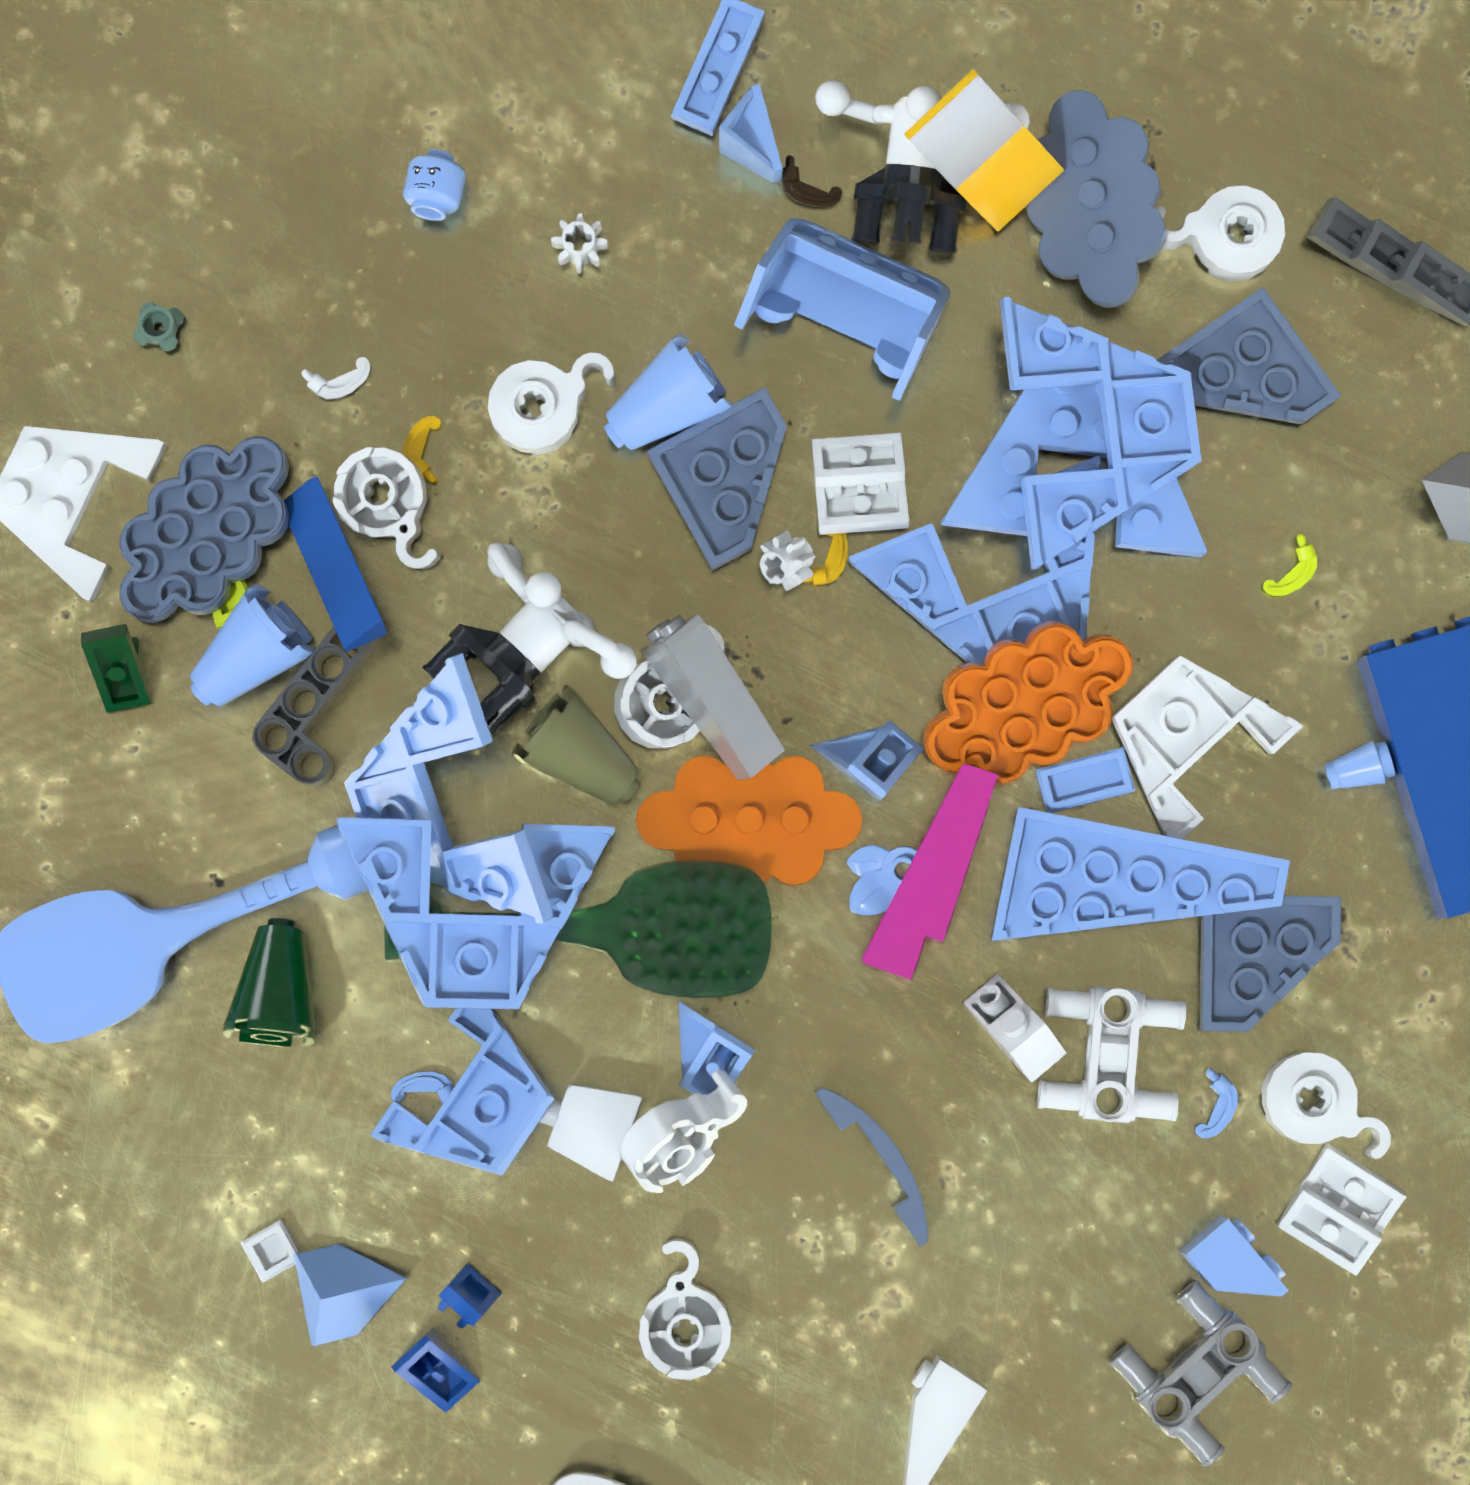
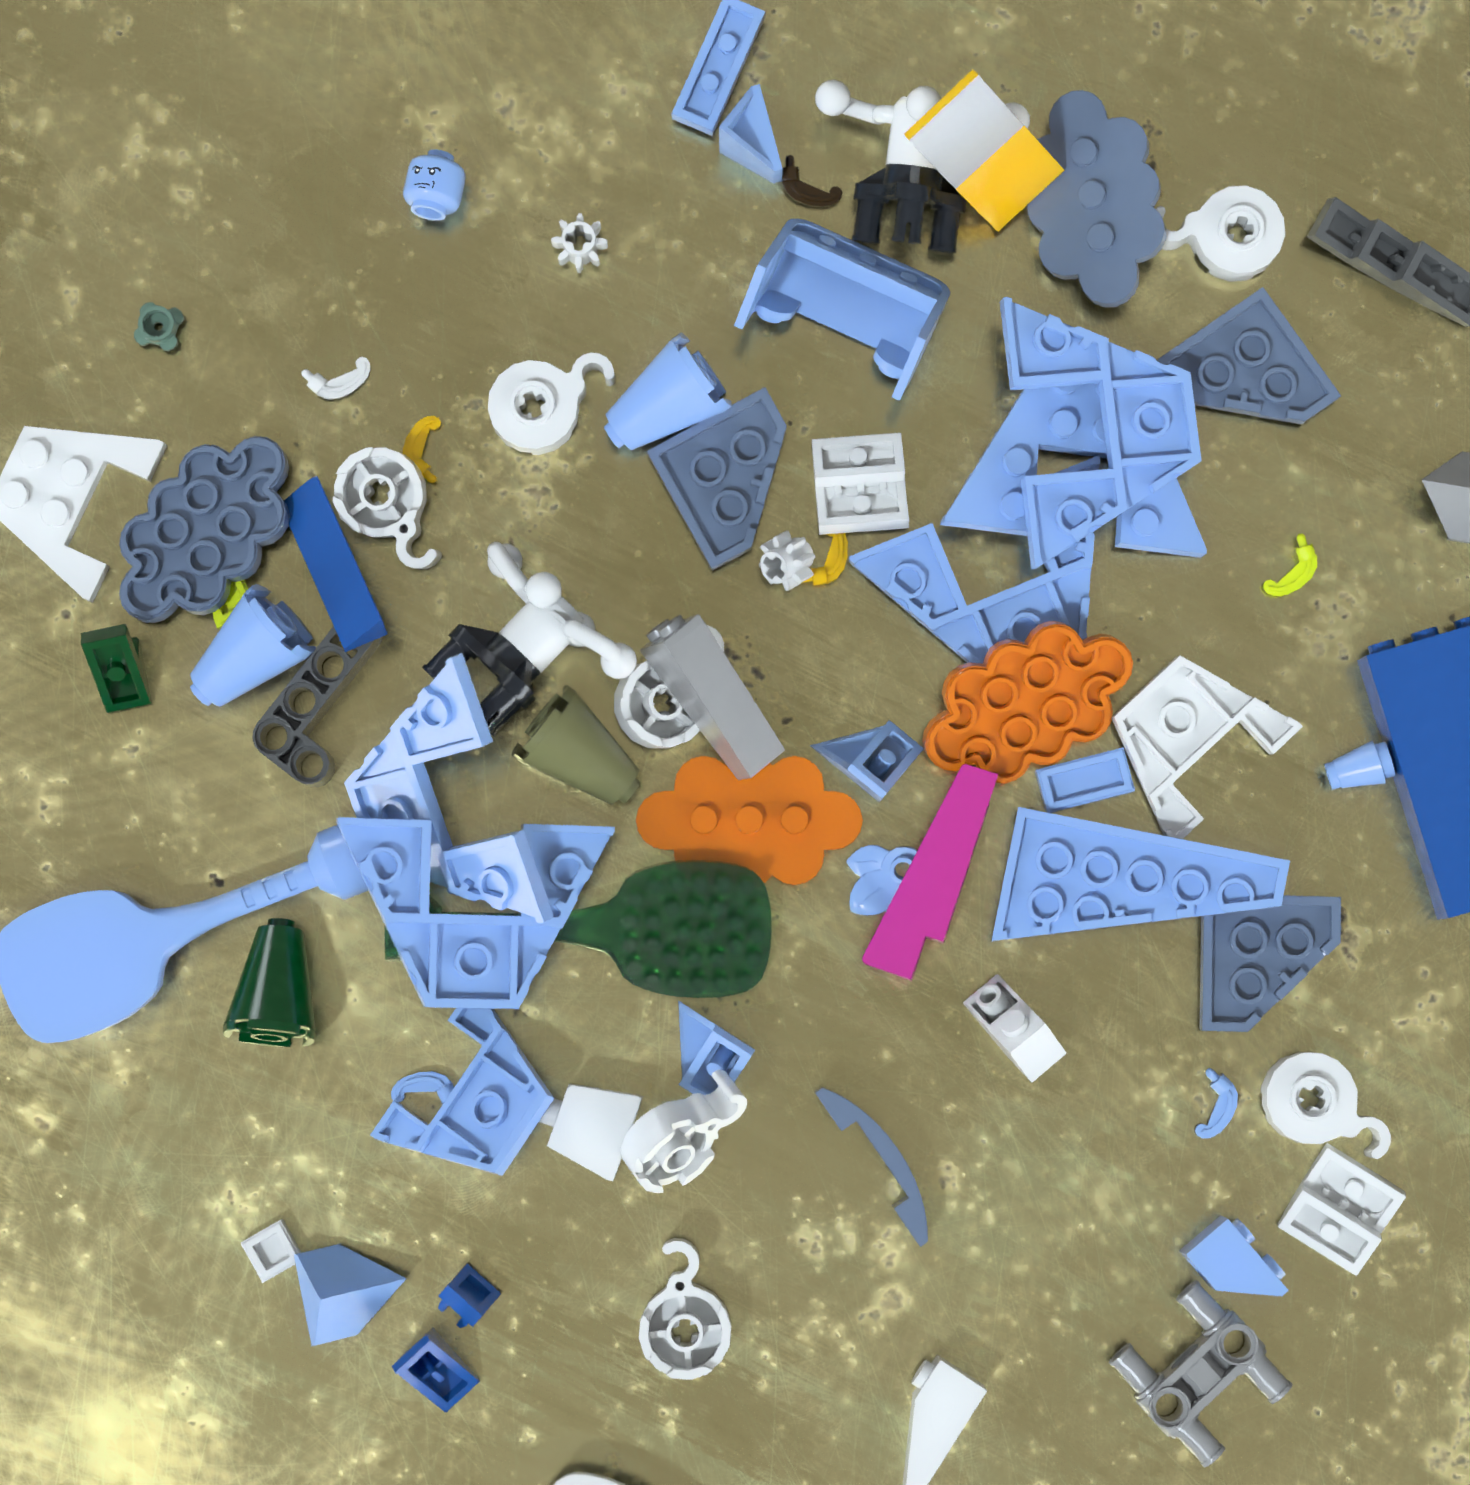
(1111, 1054): white piece -> none

